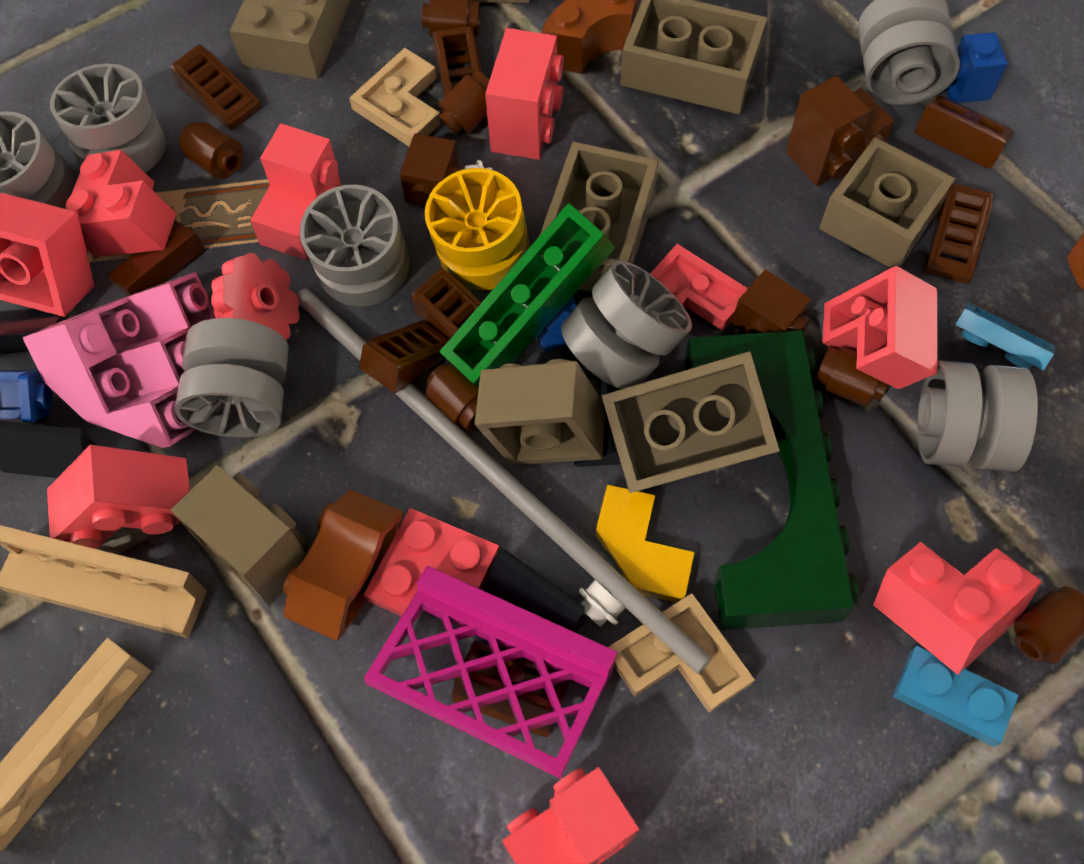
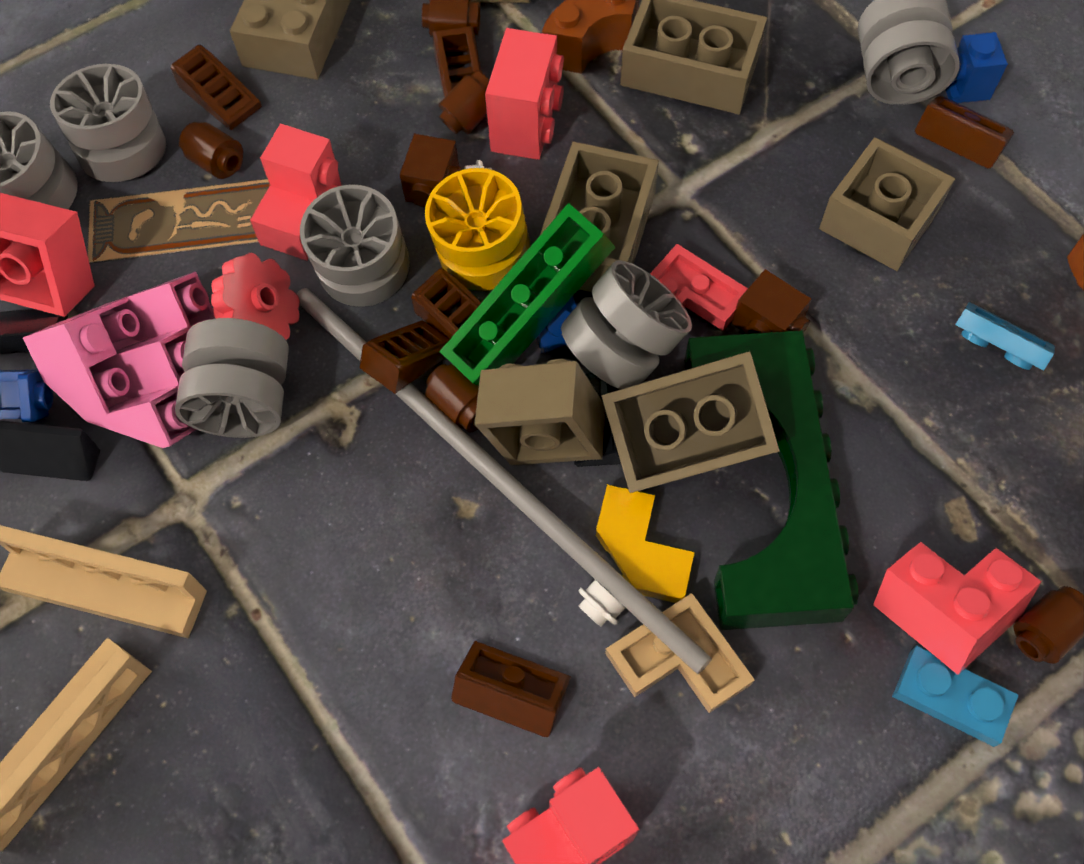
(115, 490): coral brick -> none
(119, 207): coral brick -> none
(156, 267): reddish brown slope -> none
(243, 531): dark tan brick -> none
(328, 583): dark orange brick -> none
(392, 99): tan plate -> none
(433, 543): coral plate -> none
(504, 626): dark pink fence -> none
(527, 589): black slope -> none
(834, 129): reddish brown brick -> none
(842, 378): reddish brown brick -> none
(888, 325): coral brick -> none
(965, 207): reddish brown slope -> none
(977, 416): light grey wheel -> none

